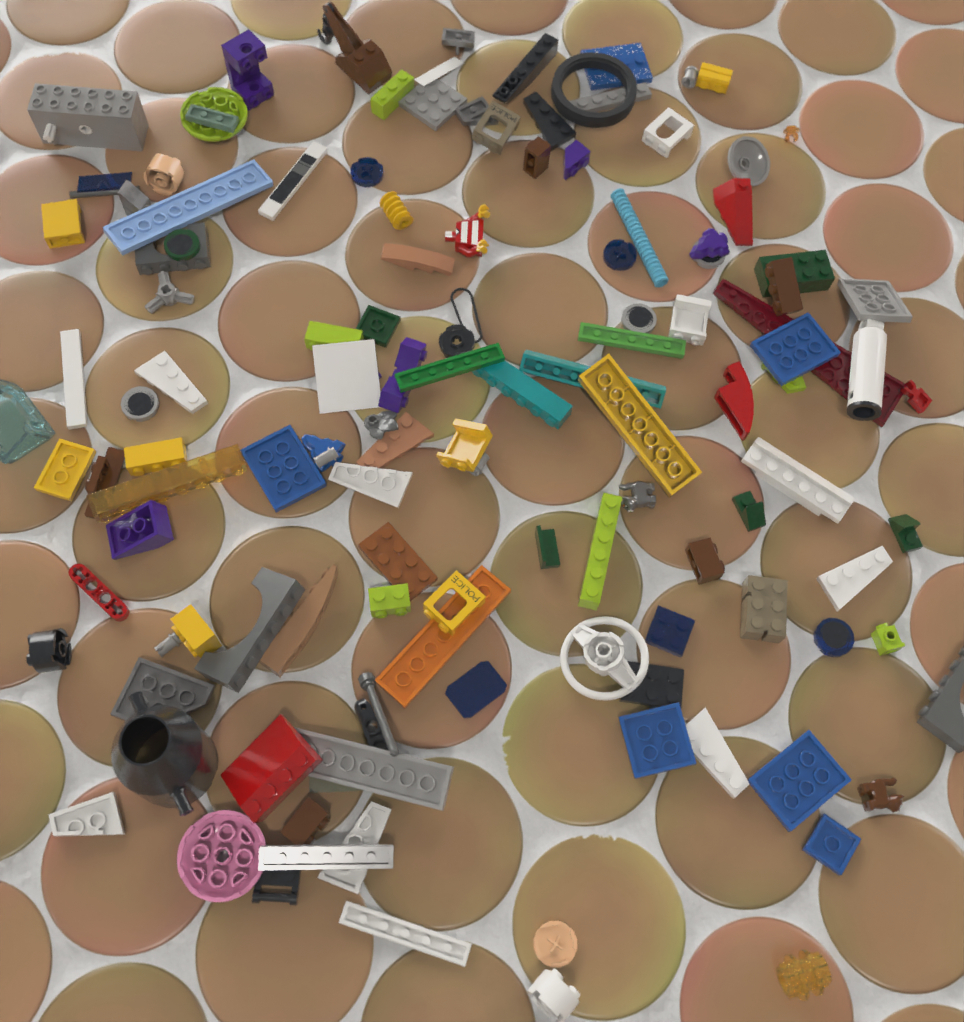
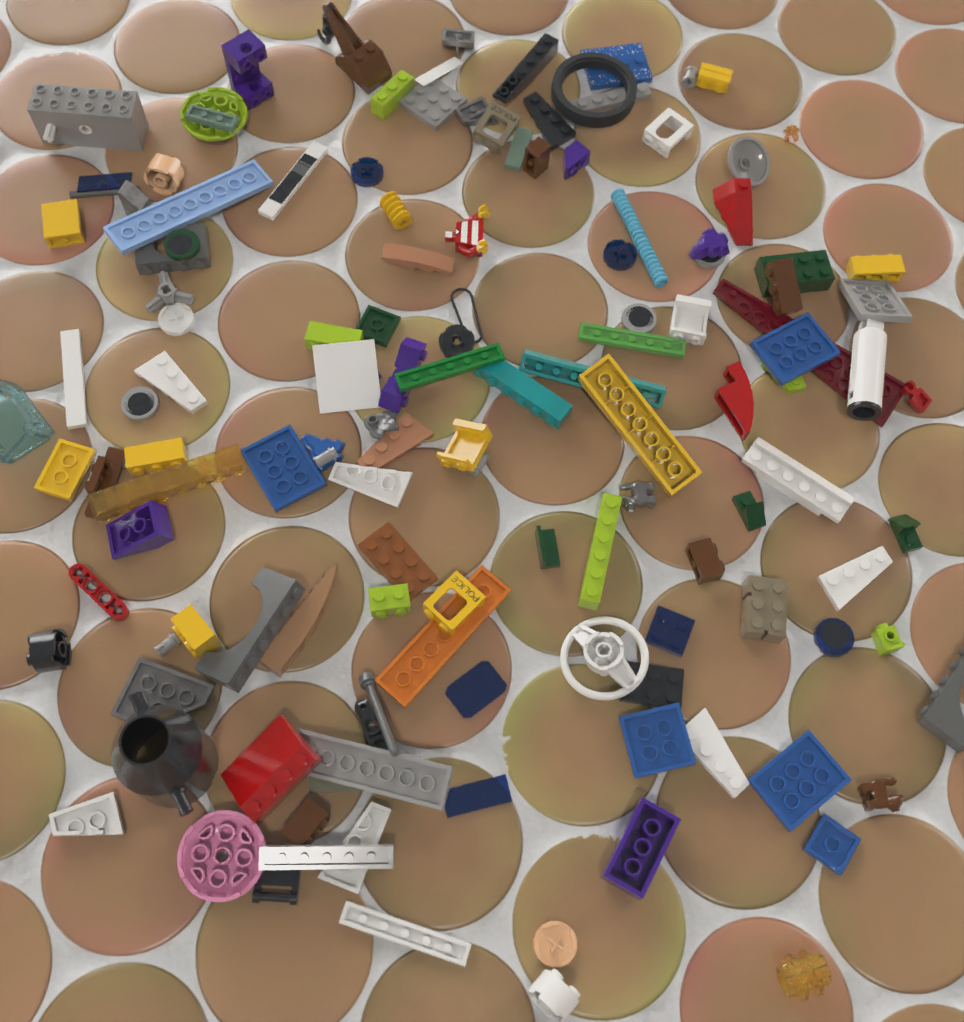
(176, 319): none -> white tile
(477, 796): none -> clear blue piece
(517, 149): none -> sand green tile
(640, 848): none -> dark purple brick
(876, 267): none -> yellow brick

